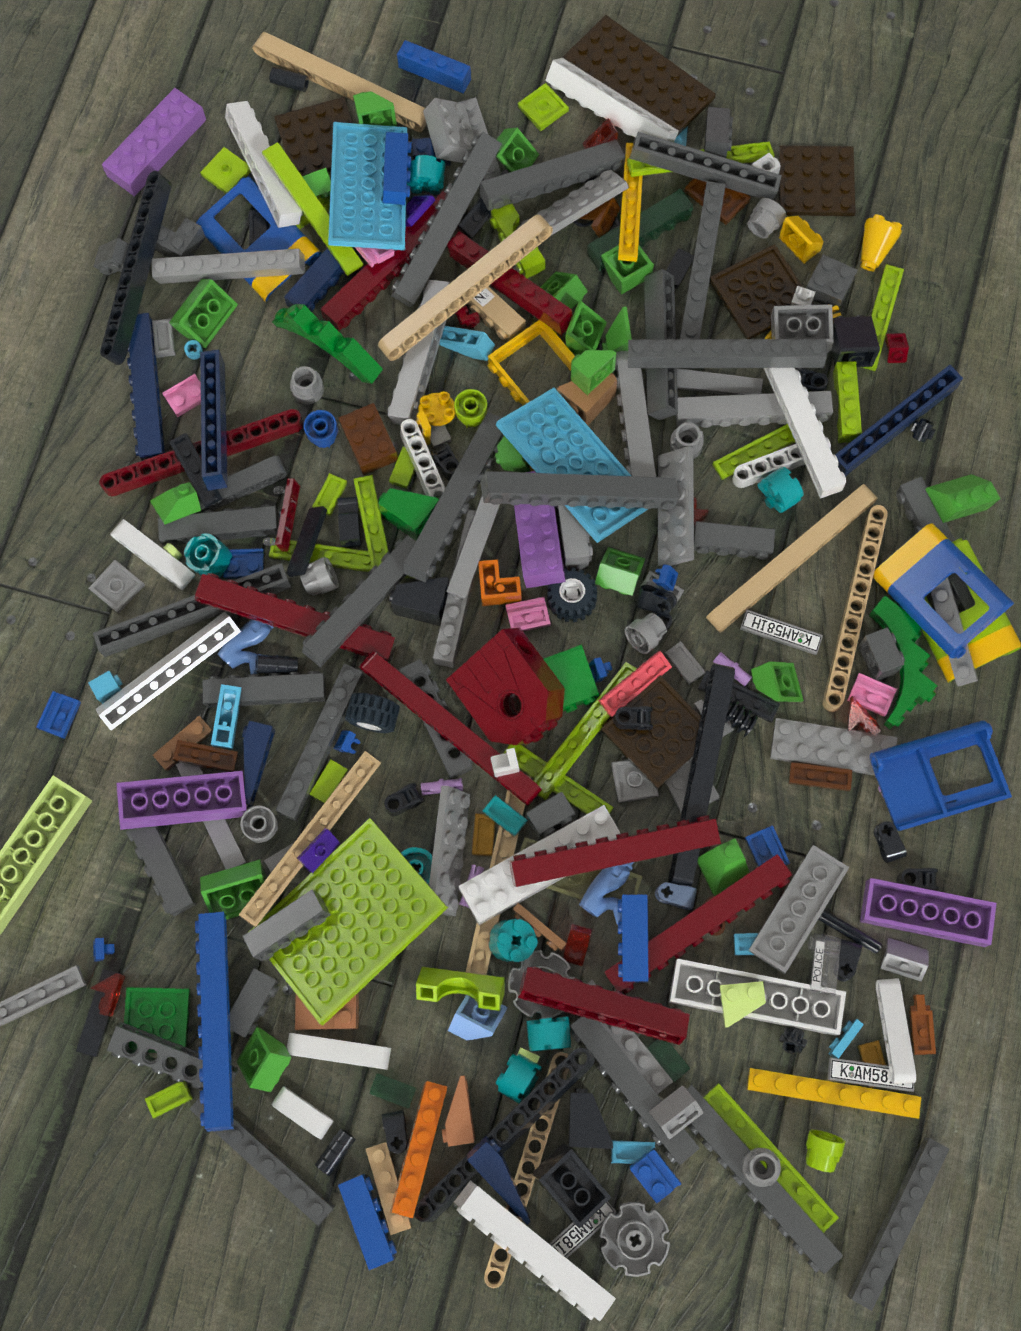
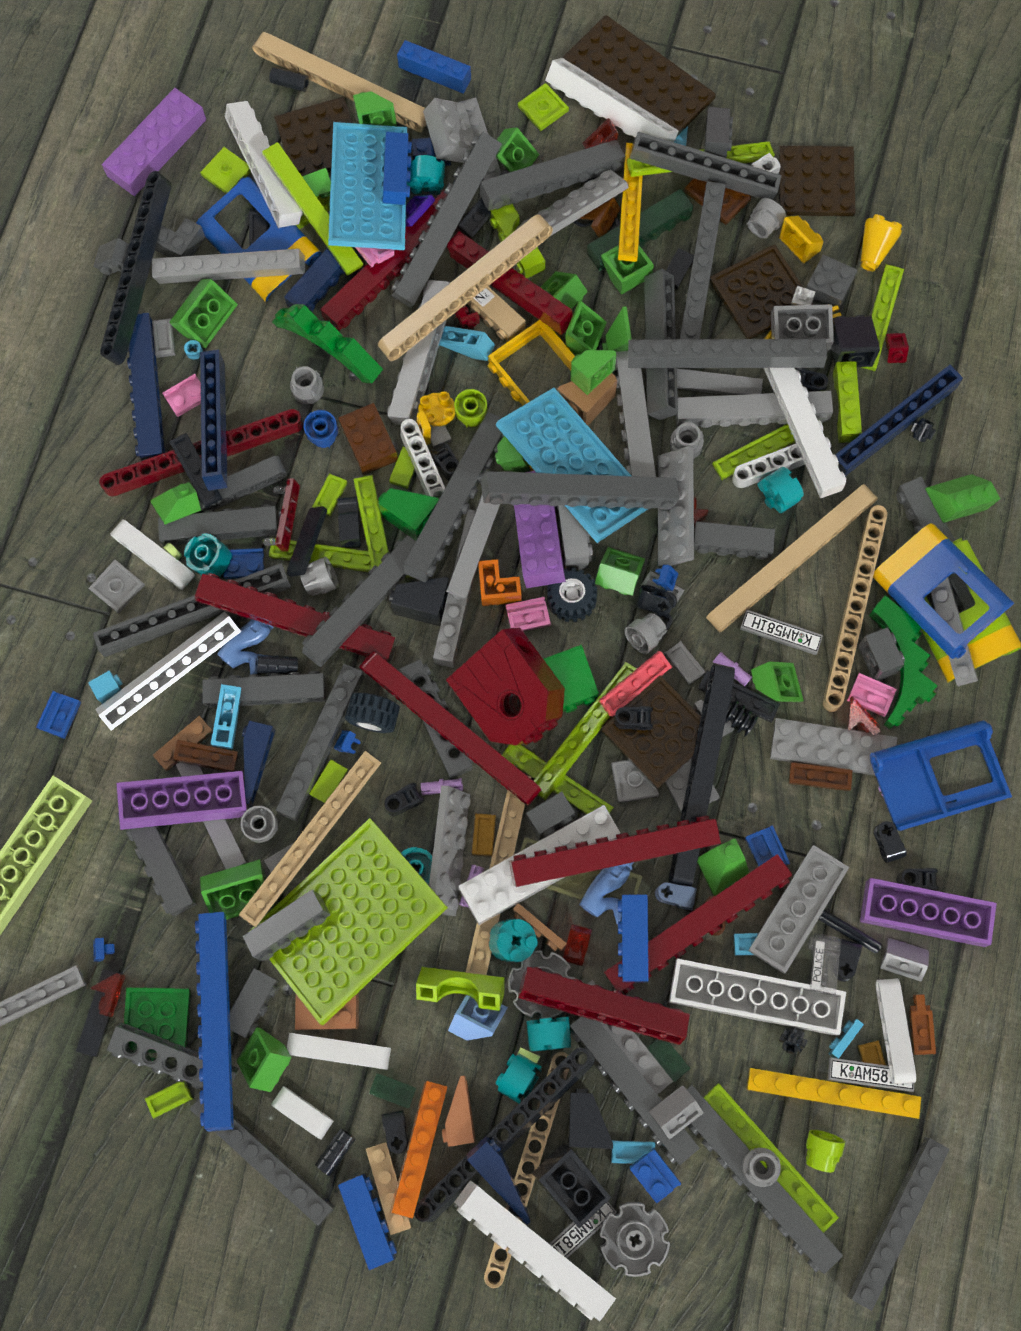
(318, 850): dark purple plate -> none
(504, 815): teal tile -> none
(505, 763): white panel -> none
(599, 669): blue tile -> none
(740, 1000): yellowish green wing -> none

